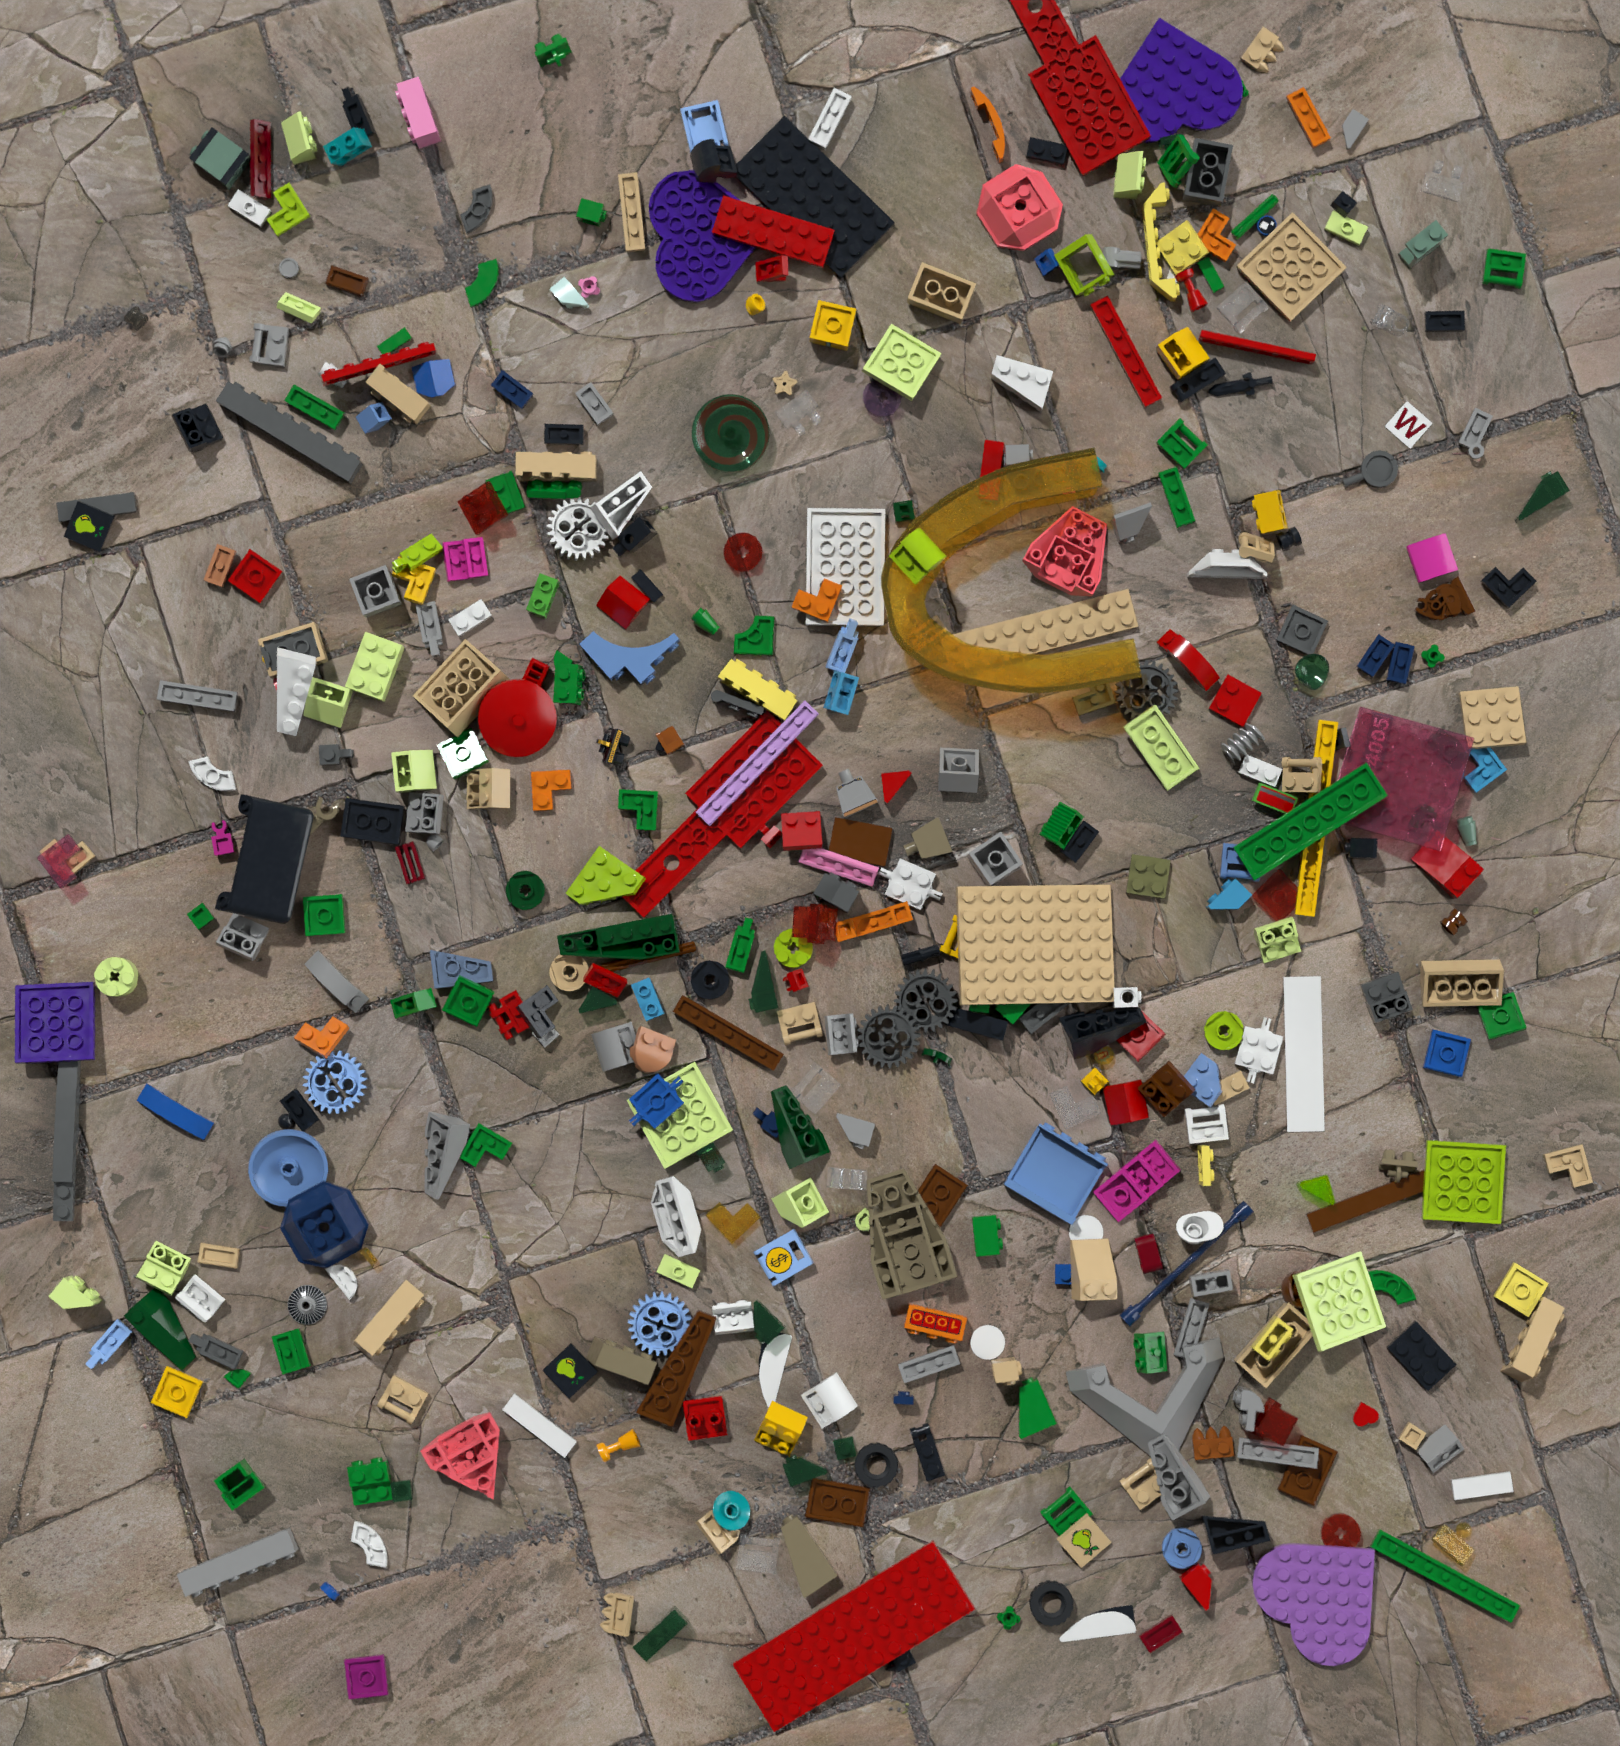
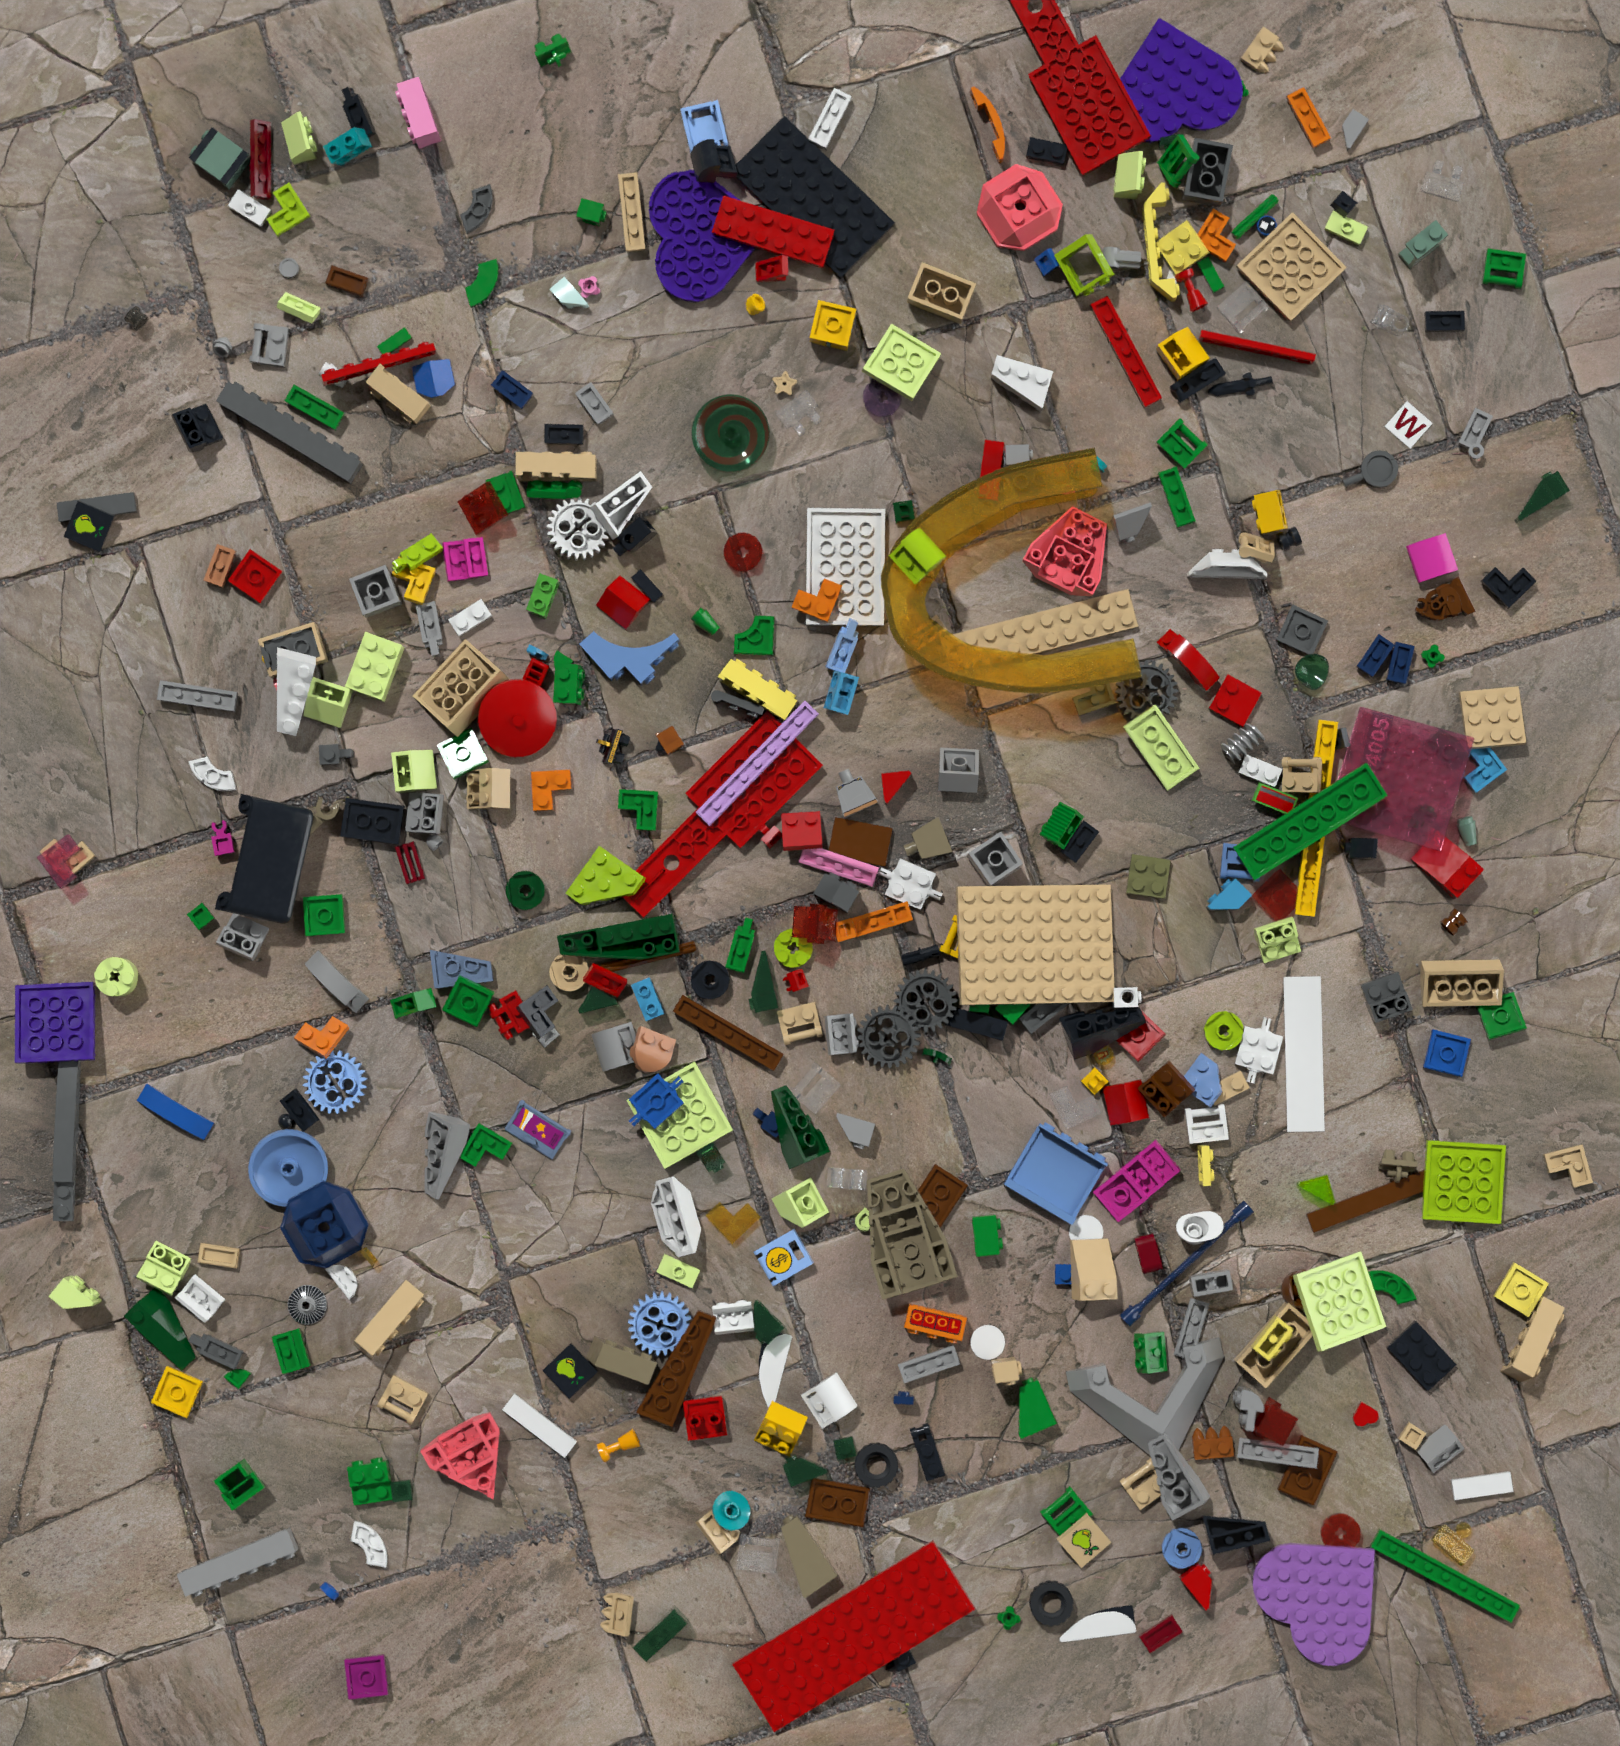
(108, 1343): light blue hinge -> none
(373, 417): medium blue brick -> none
(532, 1125): none -> door
(537, 653): none -> dark azure tile

